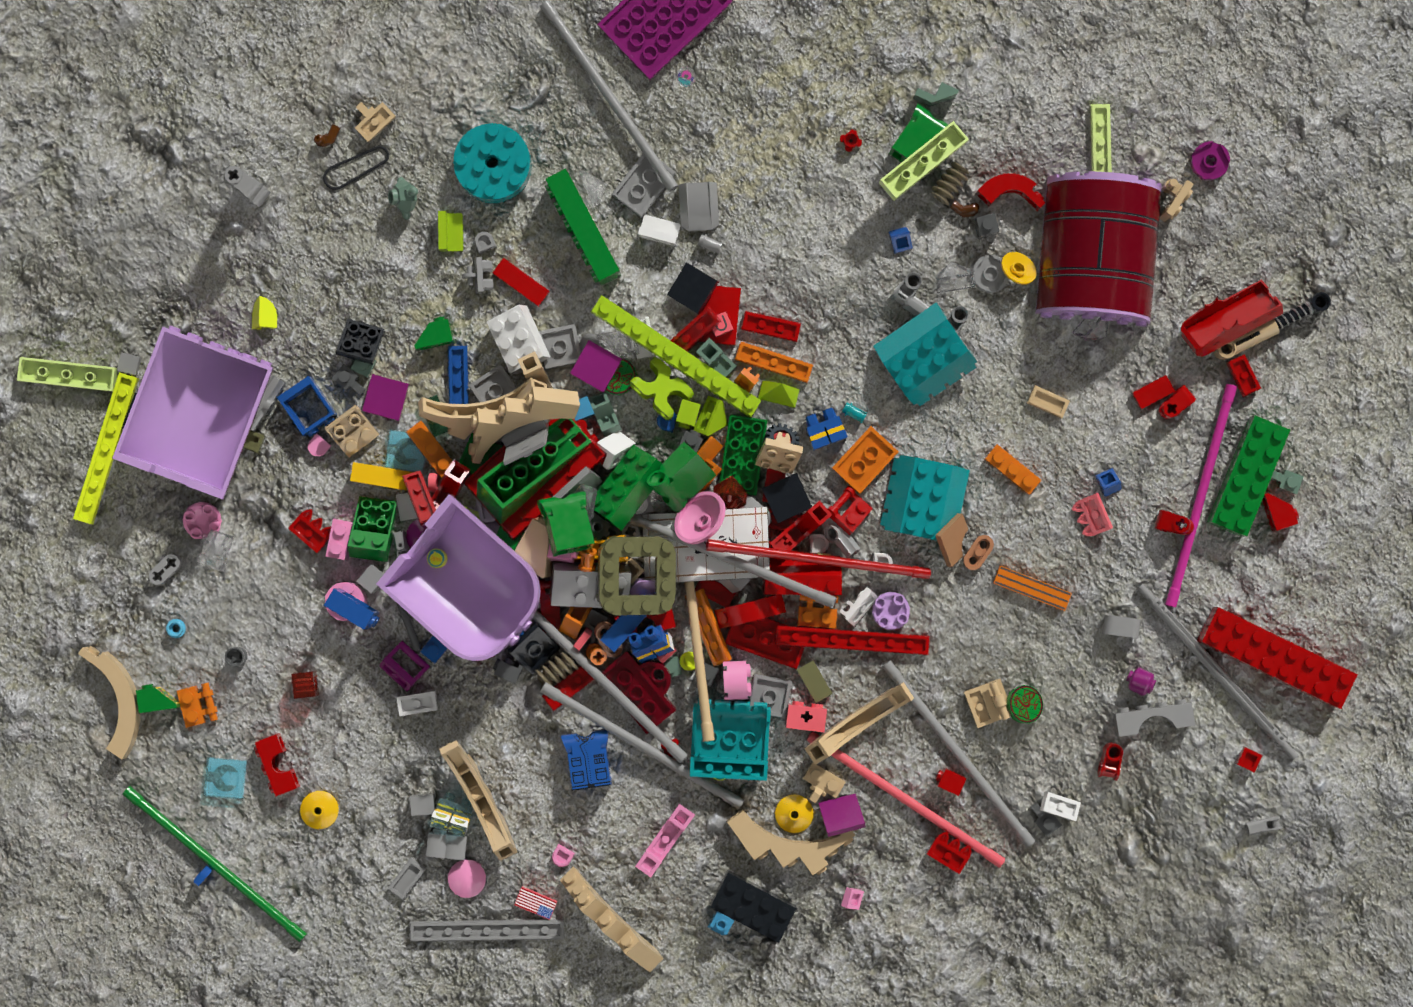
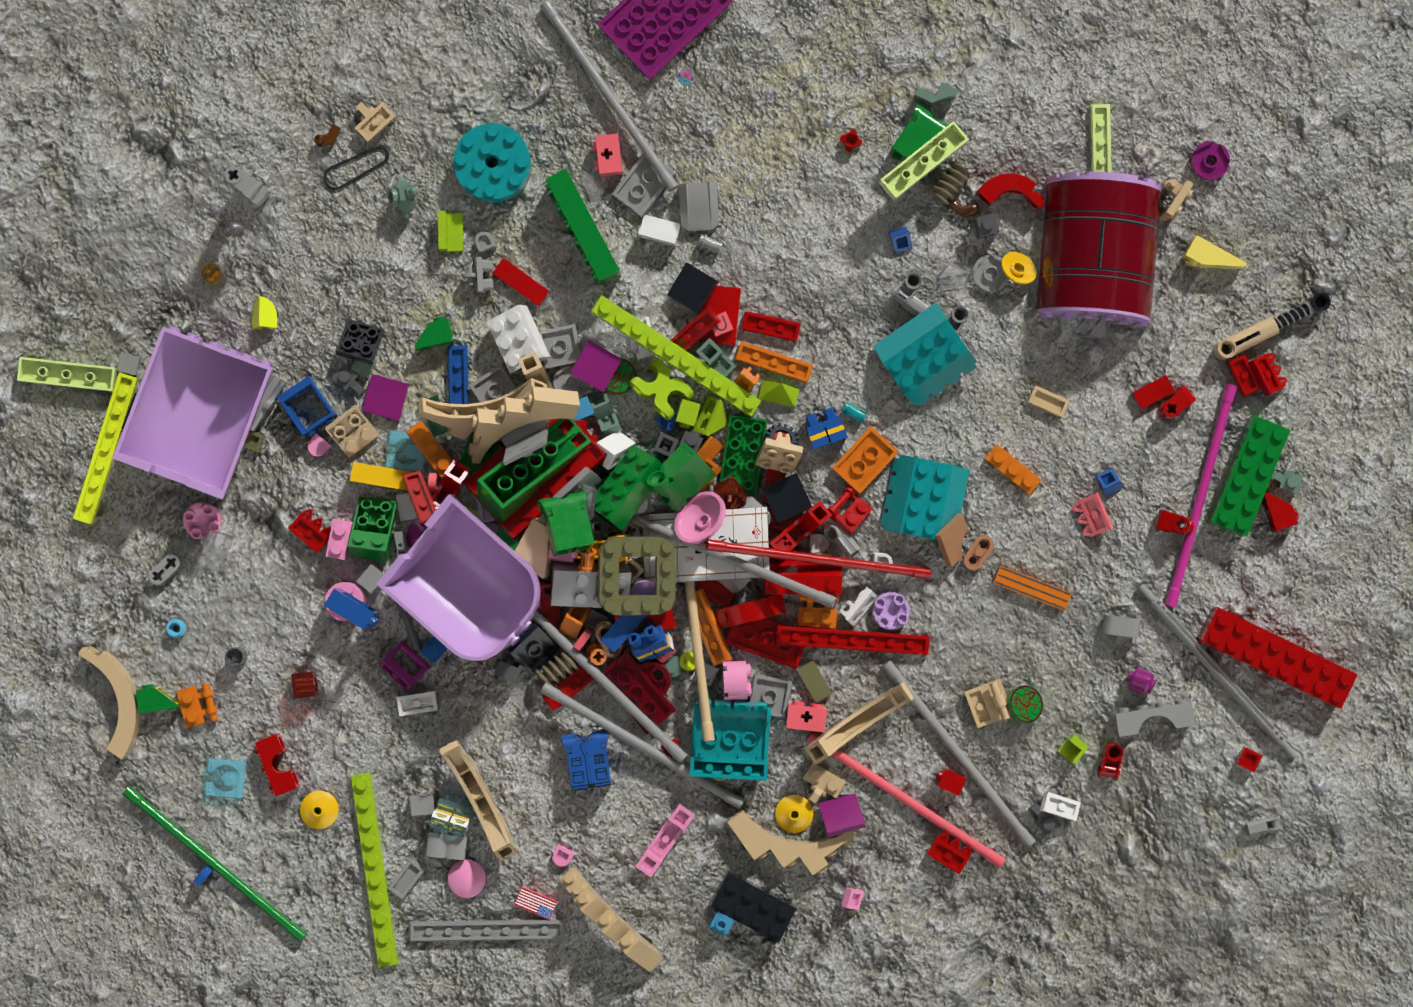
(211, 273): none -> clear yellow tile
(374, 869): none -> lime plate
(437, 558): neon yellow tile -> none
(565, 381): none -> light grey tile
(610, 166): none -> coral brick
(666, 444): none -> dark grey brick
(1073, 748): none -> lime panel
(1206, 255): none -> light yellow slope
(1230, 318): red piece -> none
(1267, 374): none -> red plate

